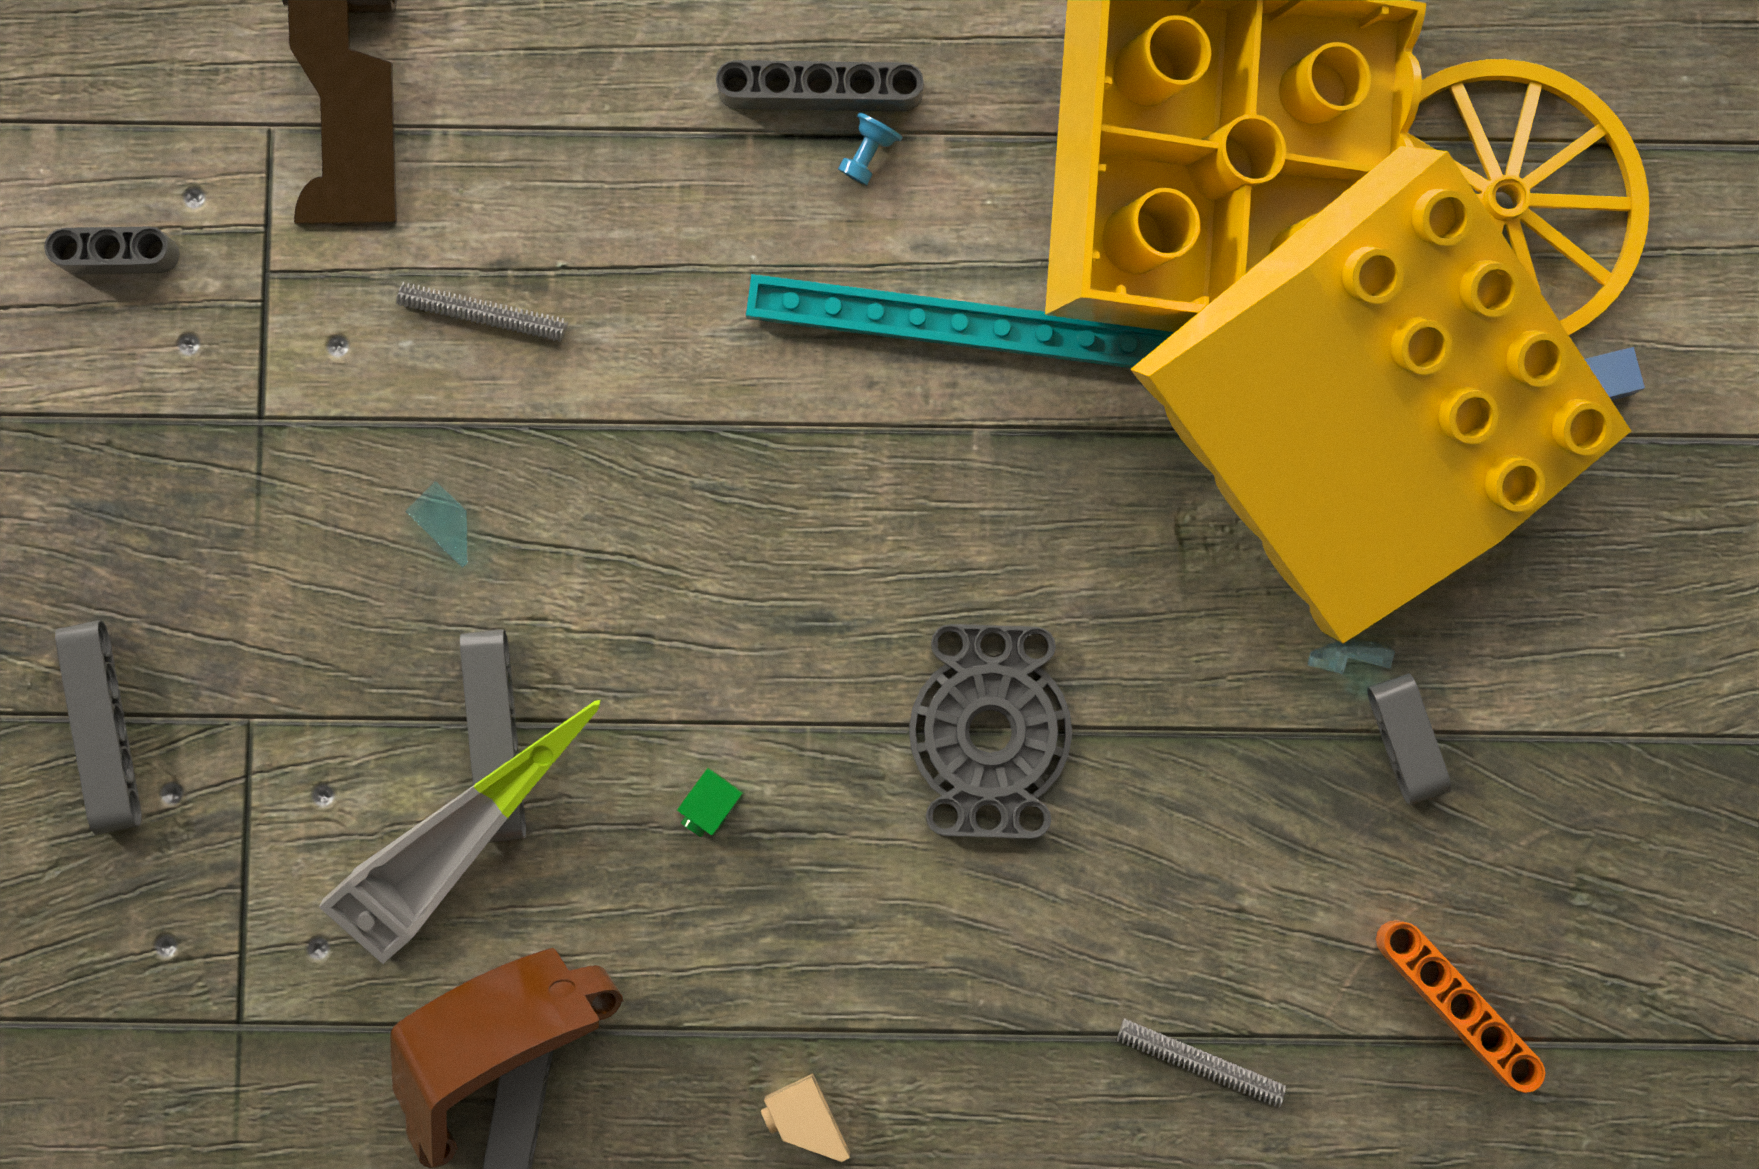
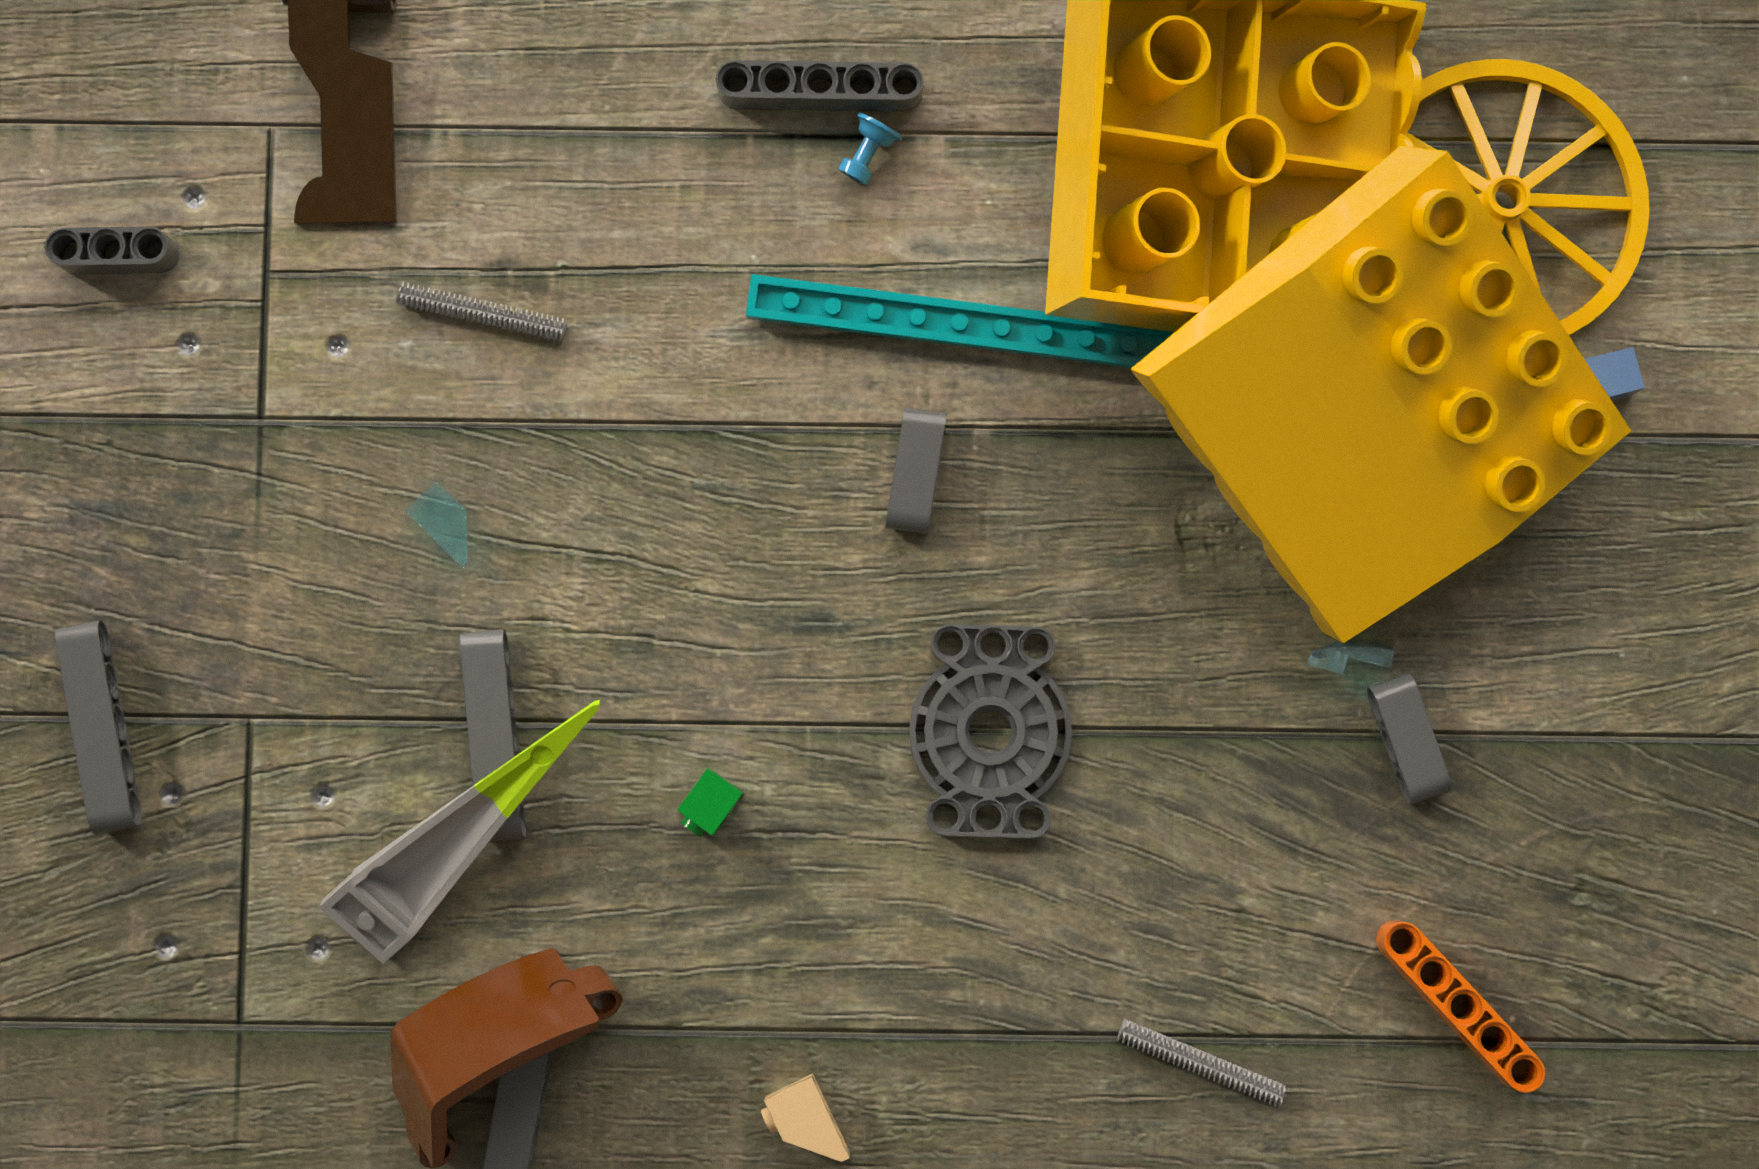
(915, 470): none -> dark grey beam

